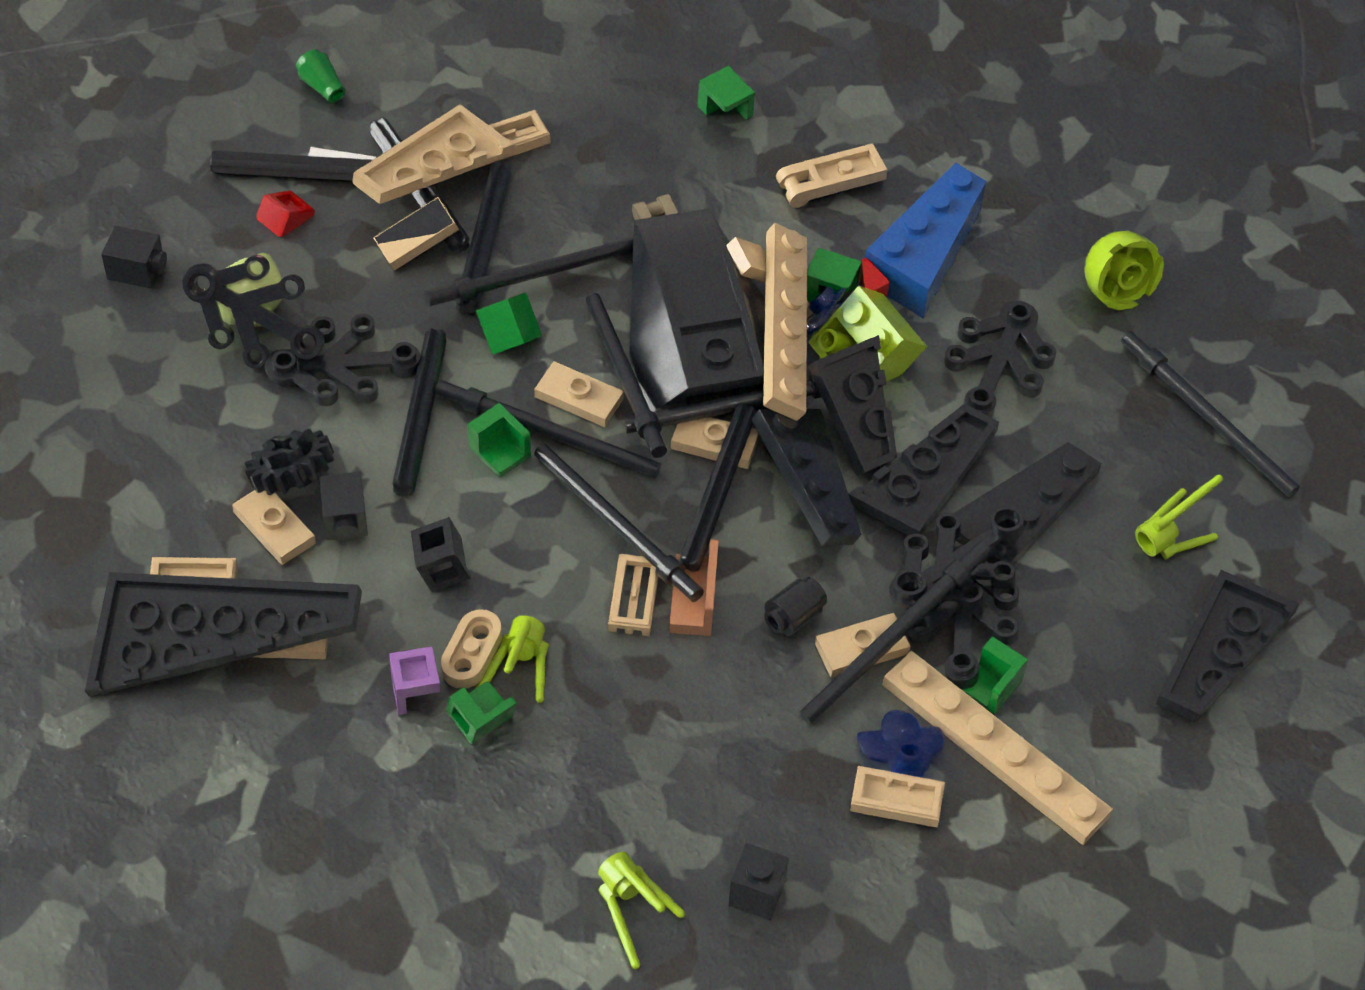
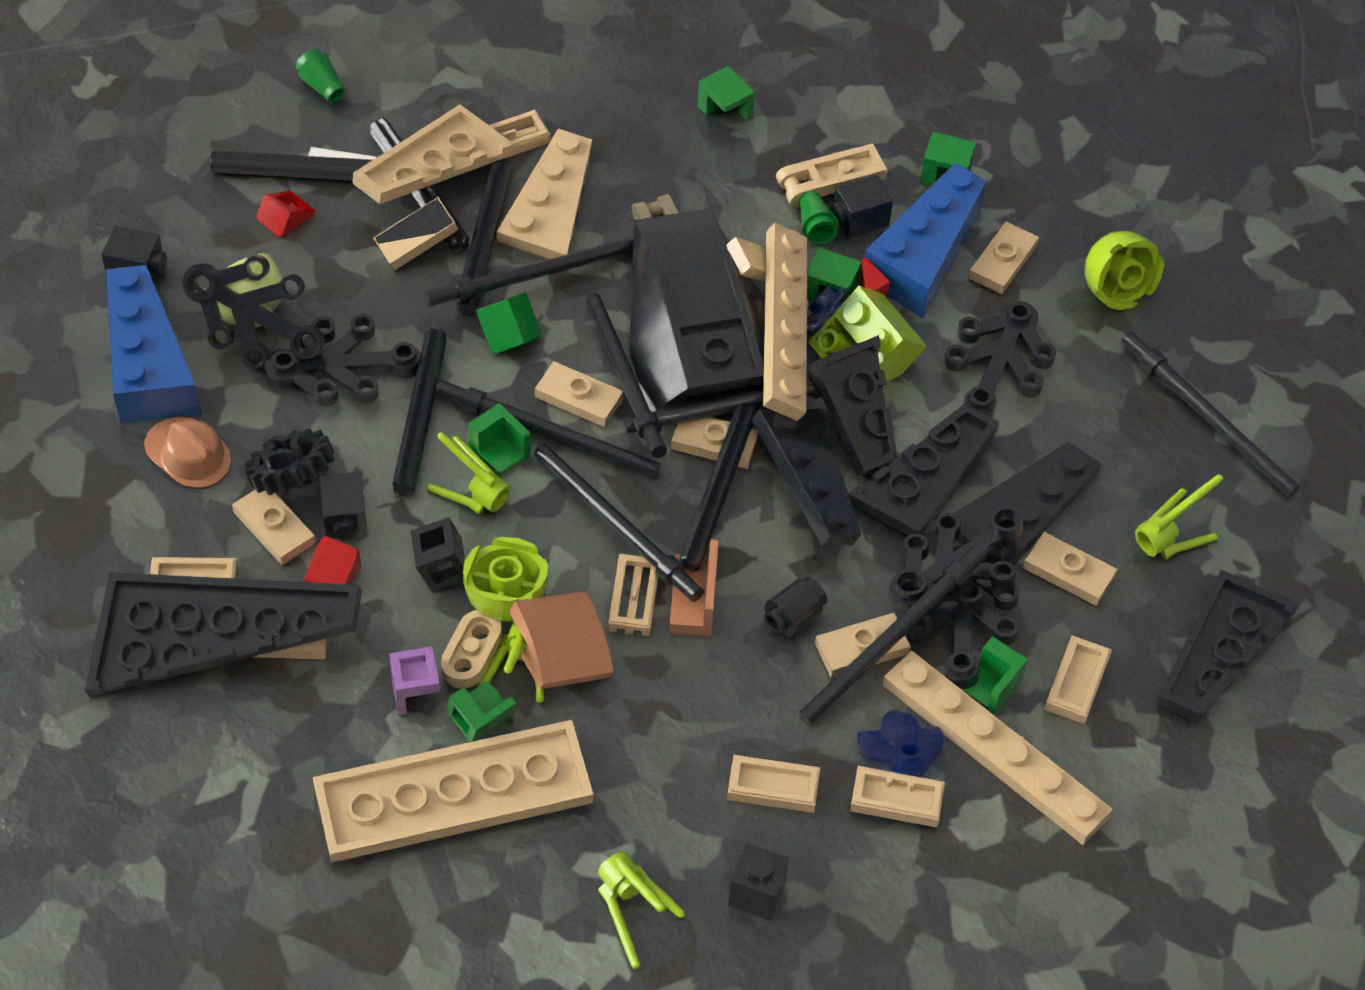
(146, 359): none -> blue wedge
(188, 451): none -> nougat piece
(333, 563): none -> red slope
(452, 790): none -> tan plate
(486, 487): none -> lime plant
(504, 574): none -> lime cylinder
(549, 202): none -> tan wing
(562, 639): none -> nougat slope
(773, 783): none -> tan tile
(818, 221): none -> green cone
(862, 206): none -> black brick
(944, 152): none -> green panel
(1003, 257): none -> tan plate
(1070, 568): none -> tan plate
(1078, 679): none -> tan tile

